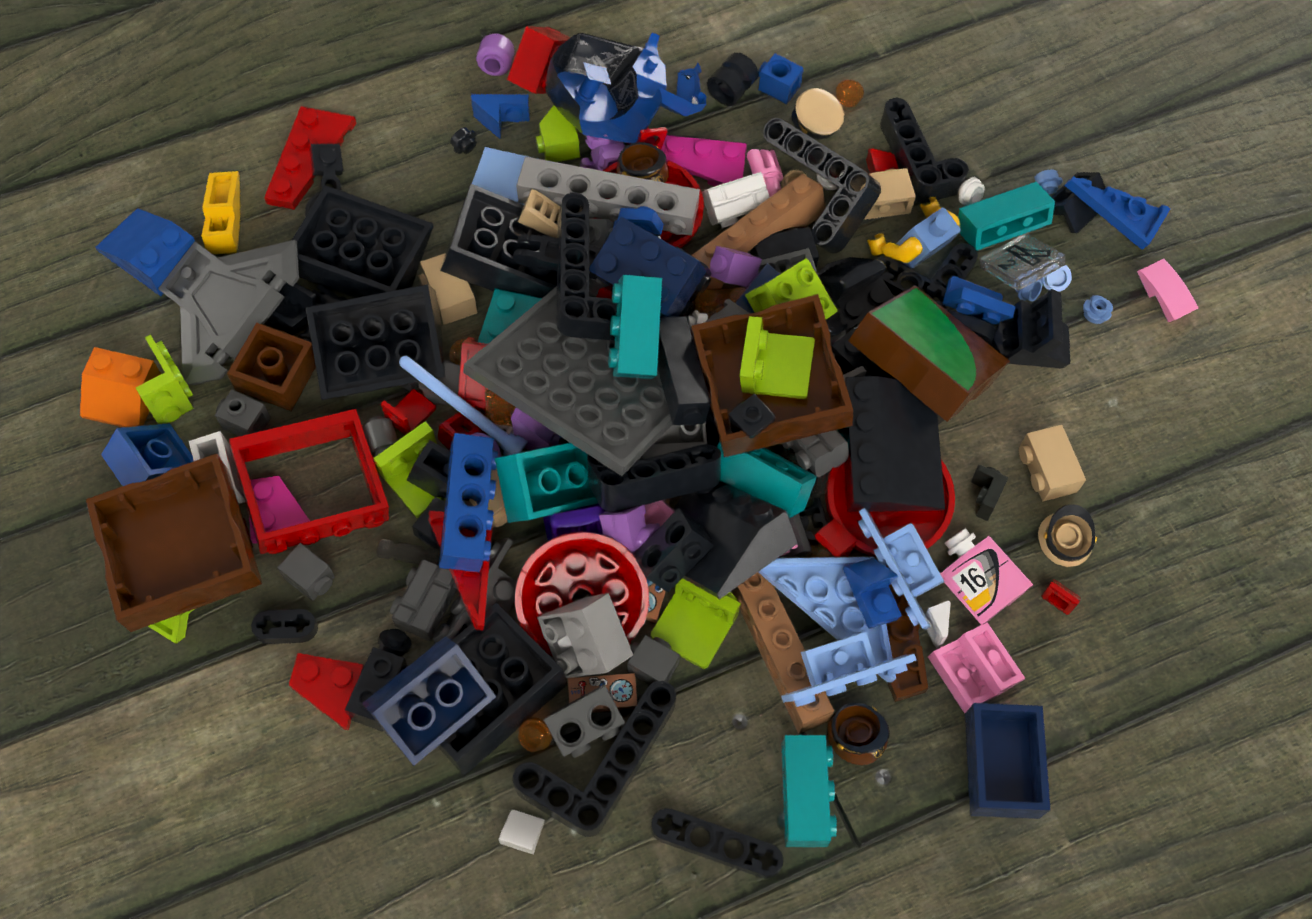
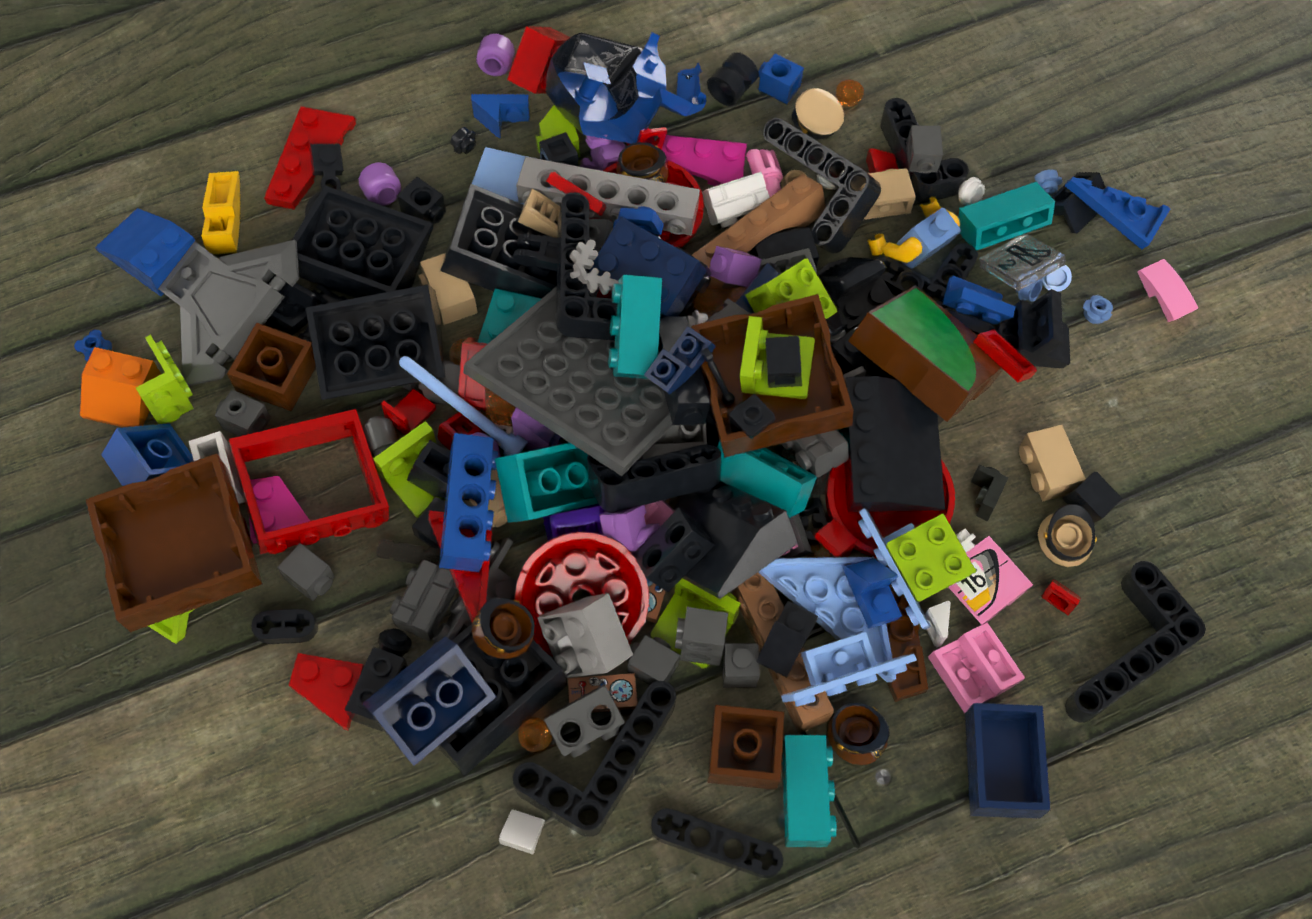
(94, 337): none -> blue plate
(379, 183): none -> medium lavender head
(418, 194): none -> black brick
(503, 628): none -> reddish brown piece
(559, 150): none -> black brick
(567, 187): none -> red tile
(583, 259): none -> light grey animal
(681, 362): none -> dark blue slope
(701, 636): none -> dark grey brick
(727, 398): none -> black hinge
(740, 665): none -> dark grey brick
(746, 747): none -> reddish brown brick
(783, 362): none -> black panel
(787, 639): none -> black slope
(924, 149): none -> dark grey brick
(930, 558): none -> lime bracket
(1005, 355): none -> red tile
(1094, 496): none -> black panel
(1145, 654): none -> black beam

